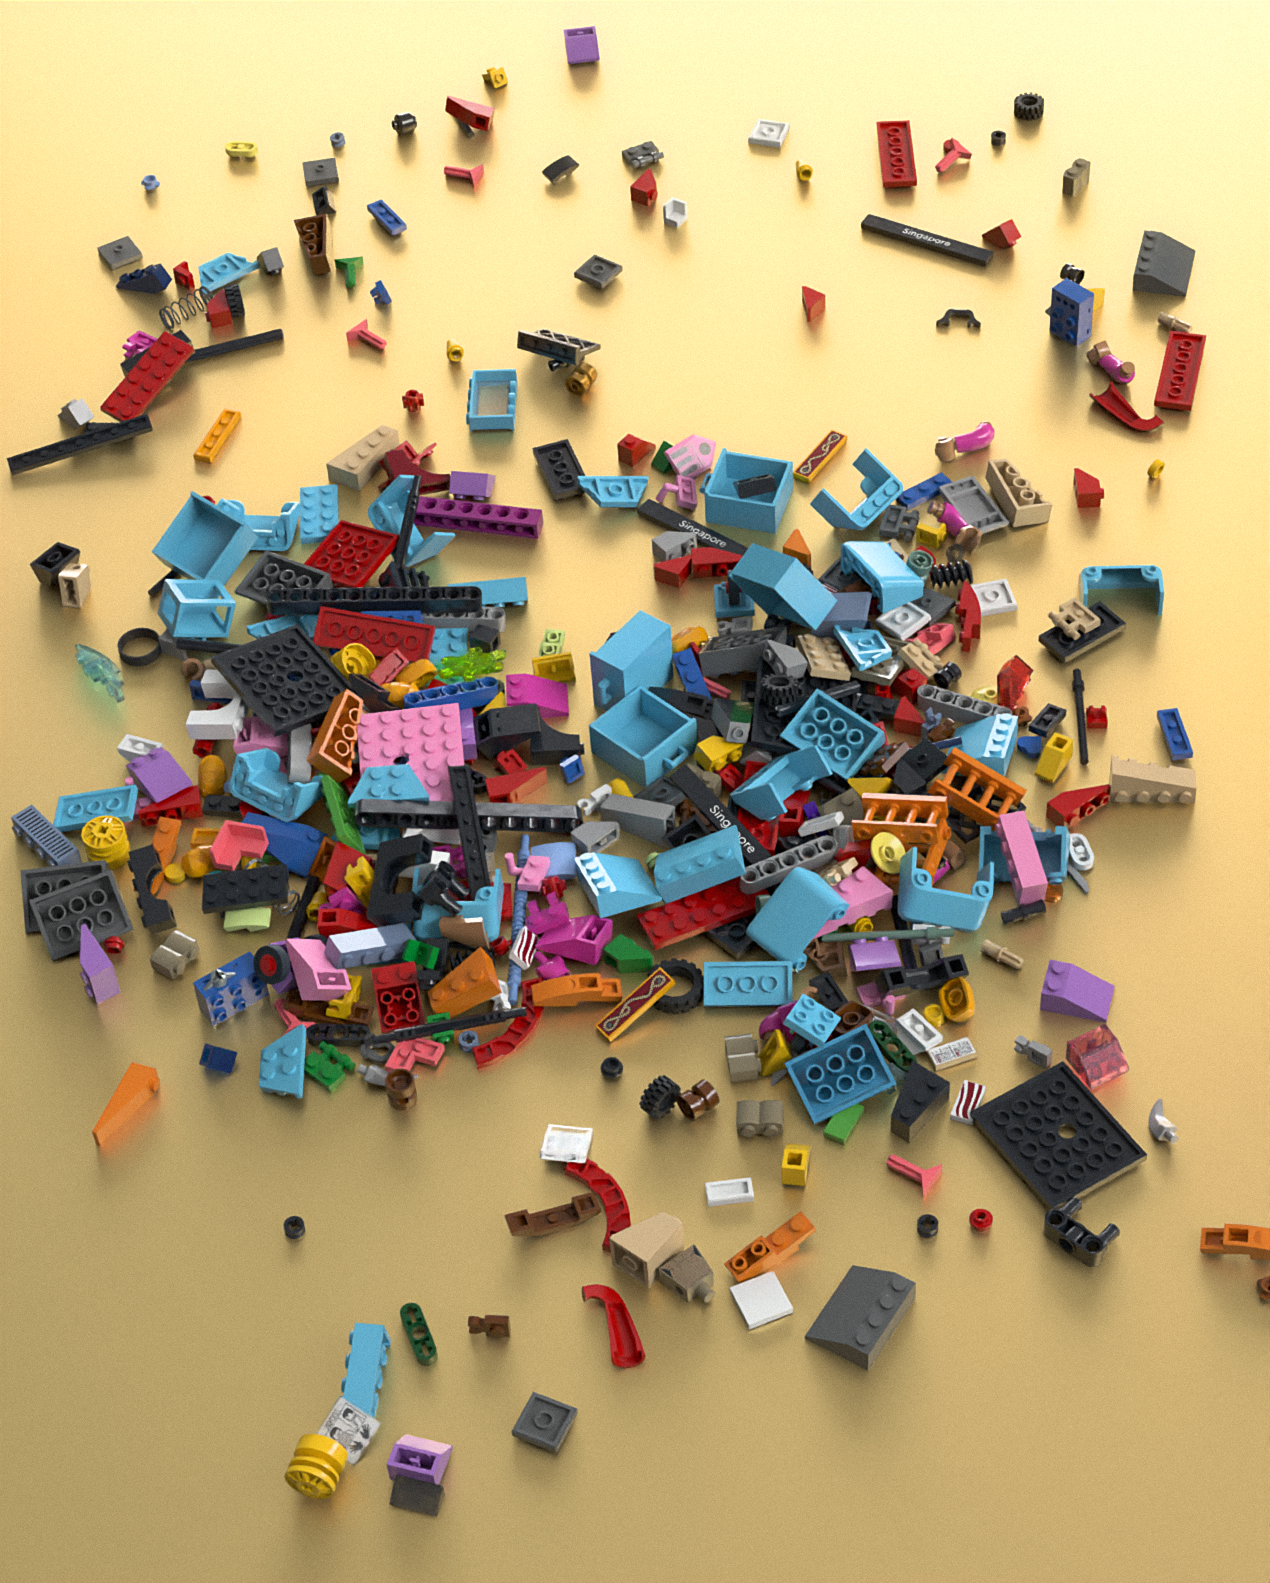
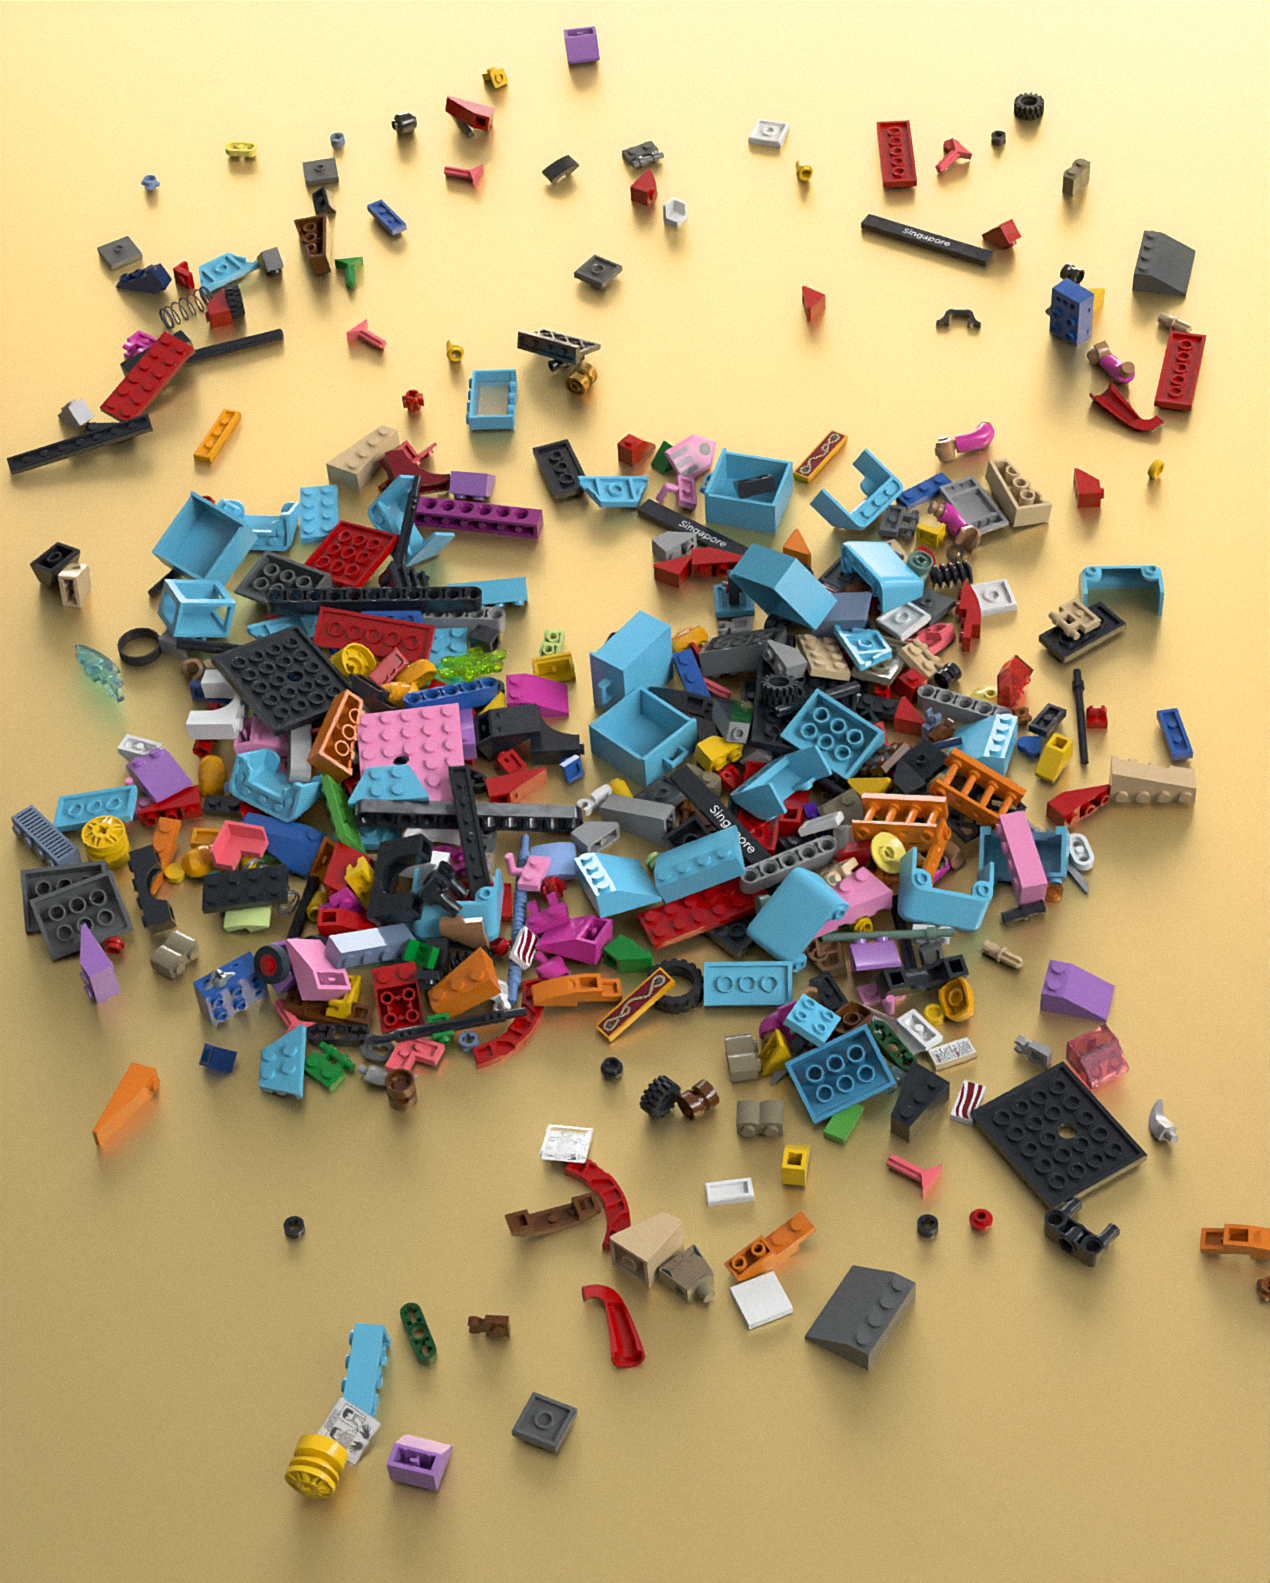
(381, 293): blue tile -> none
(417, 1495): clear smoke slope -> none

